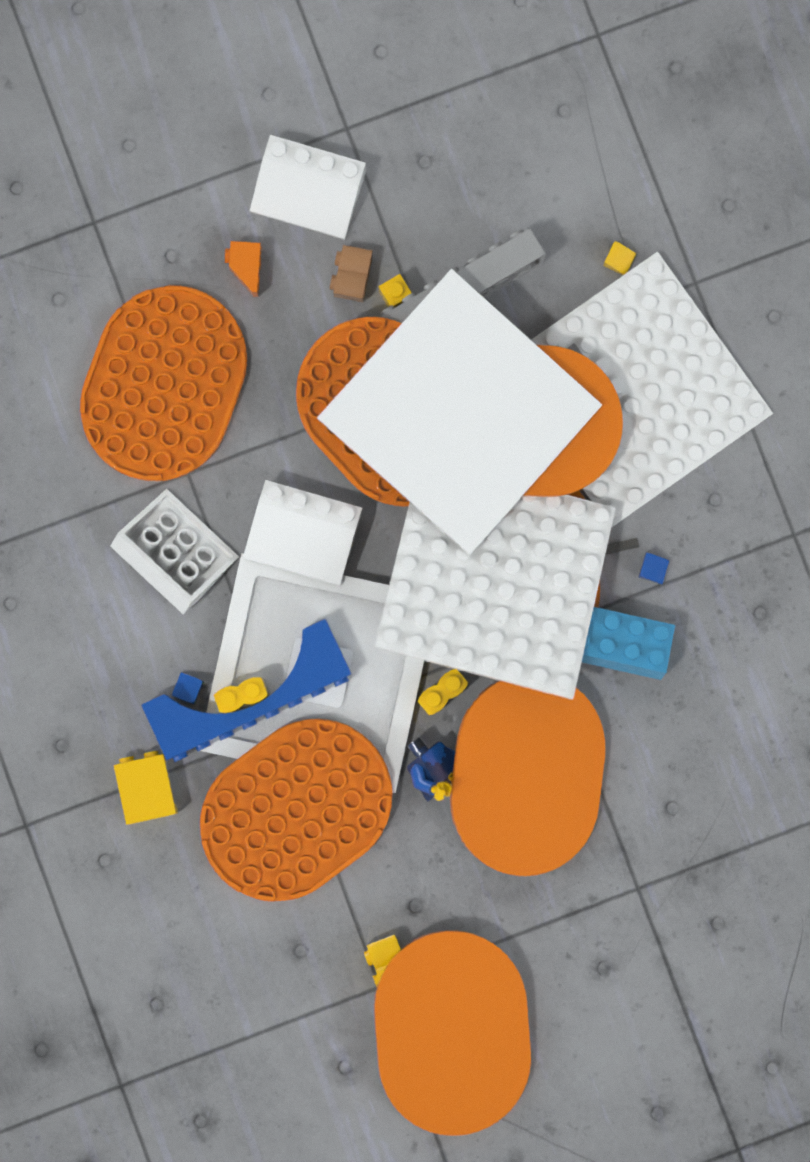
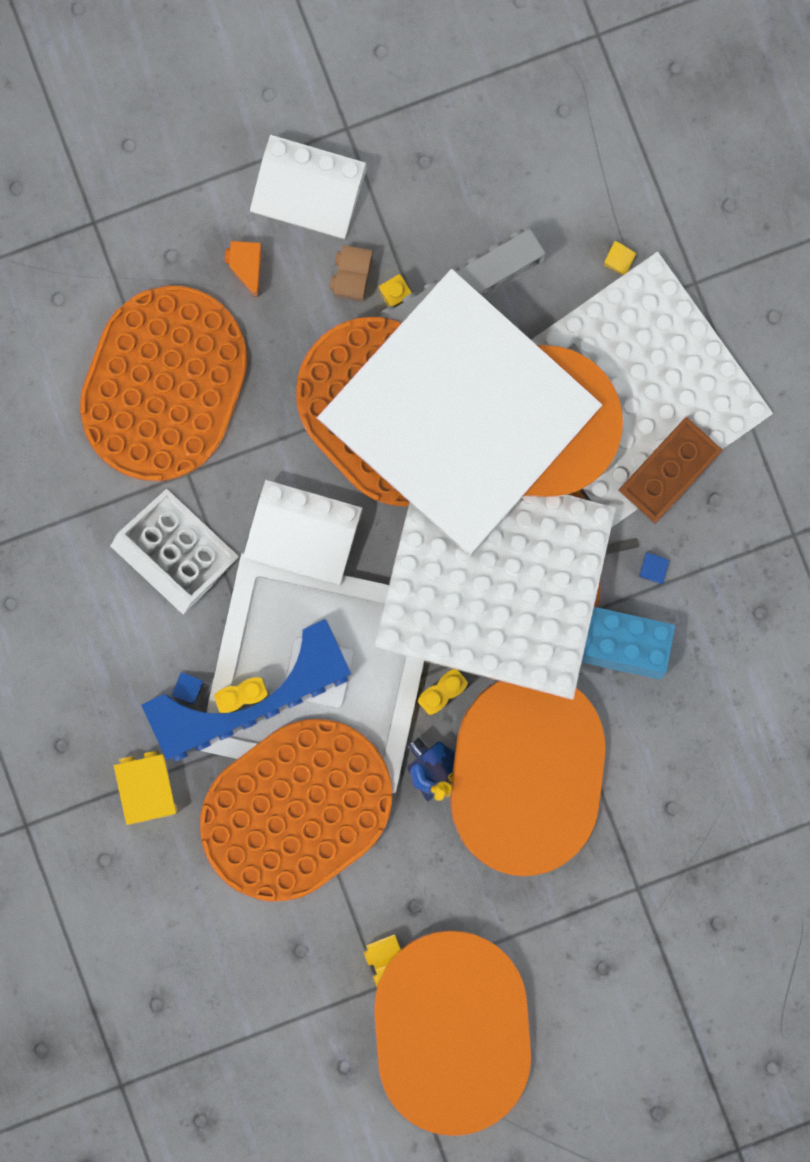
(670, 470): none -> dark orange tile

